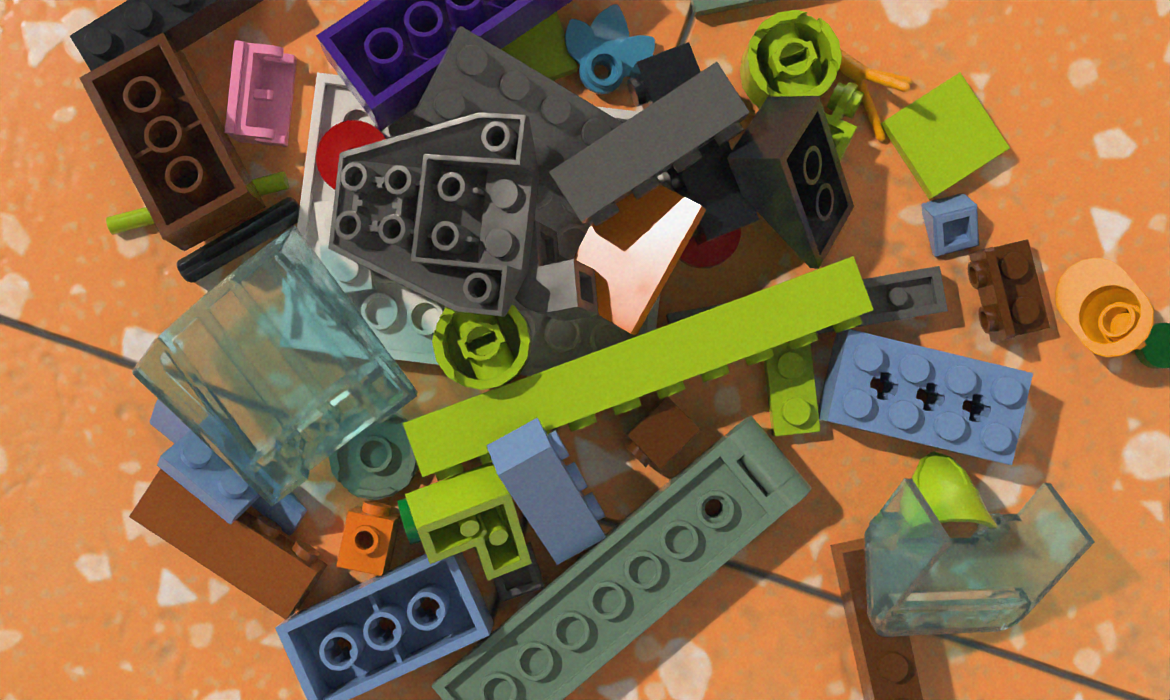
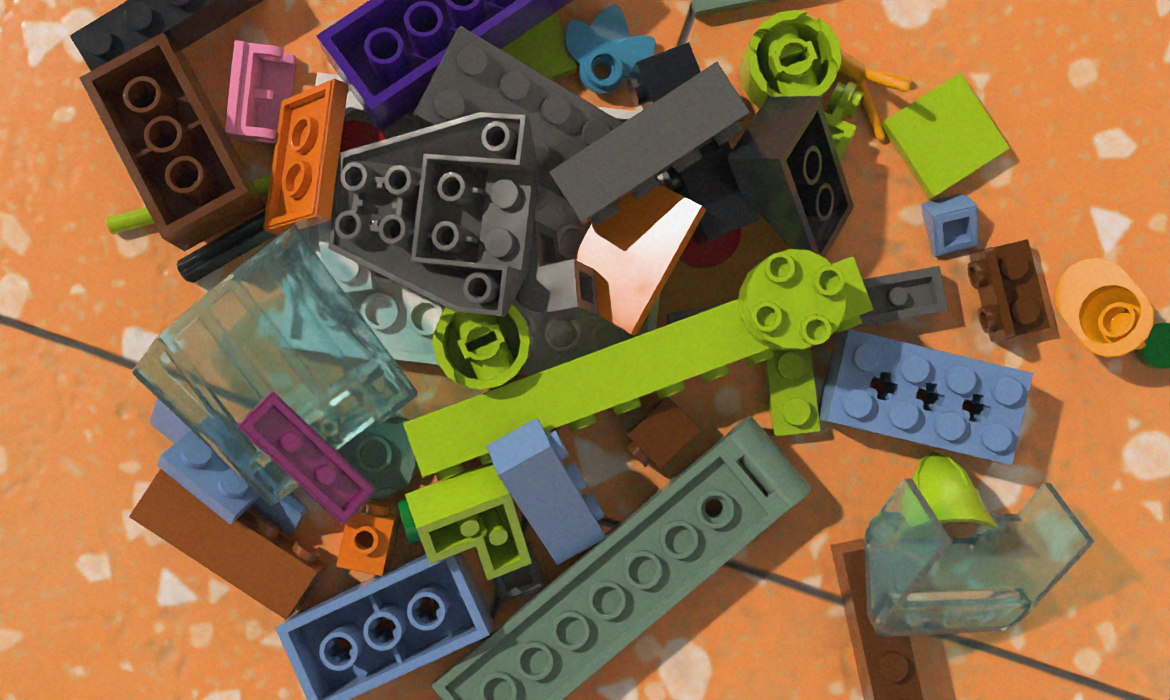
(306, 158): none -> orange tile
(306, 457): none -> magenta tile
(792, 300): none -> lime brick

